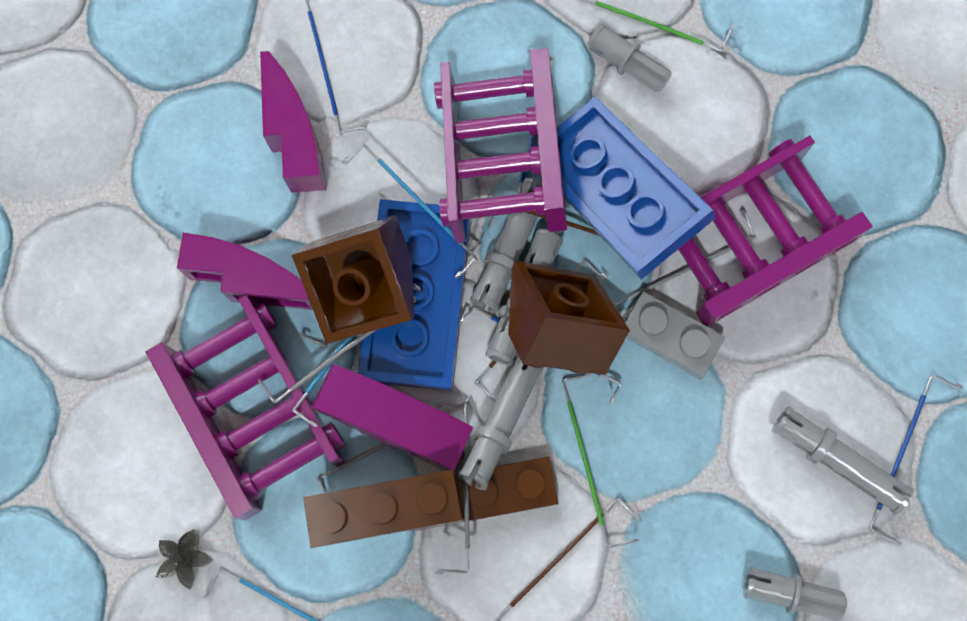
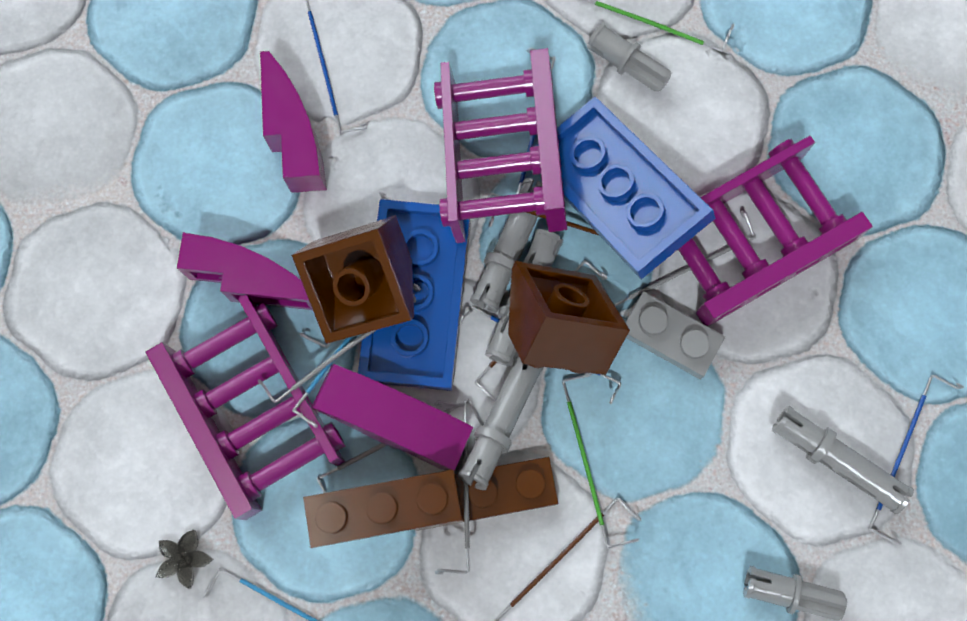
(428, 210): dark azure piece -> none

